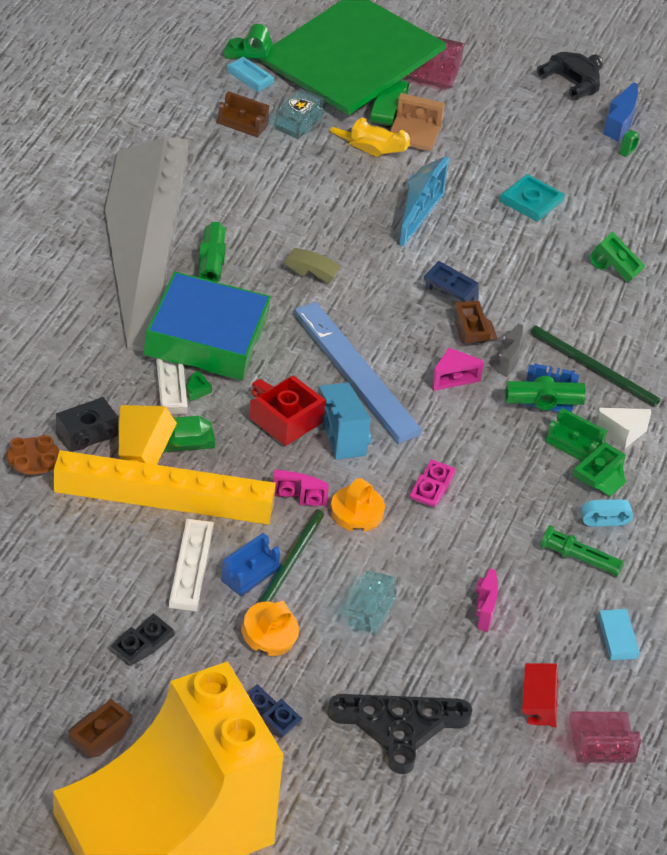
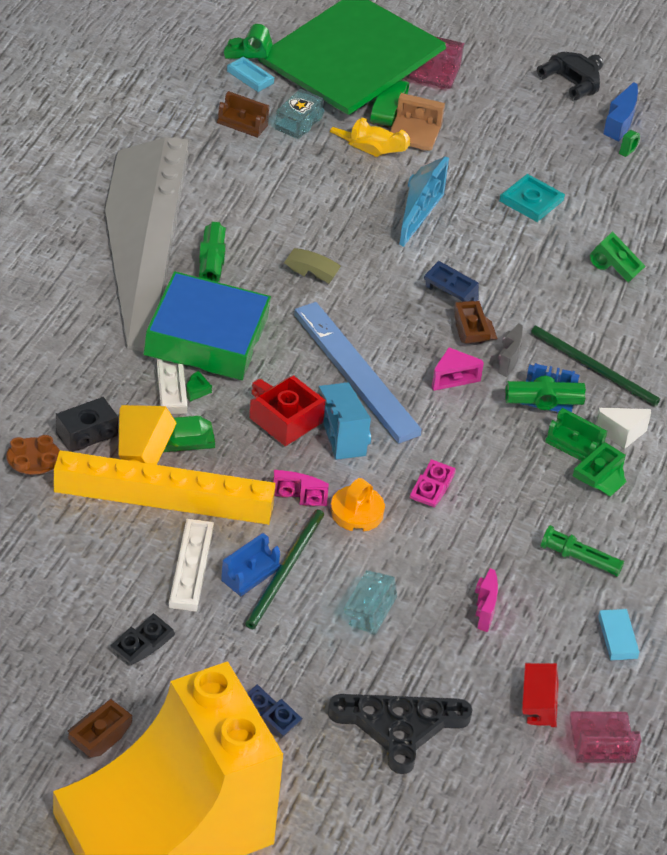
(270, 628): light orange tile -> none
(606, 513): medium azure beam -> none

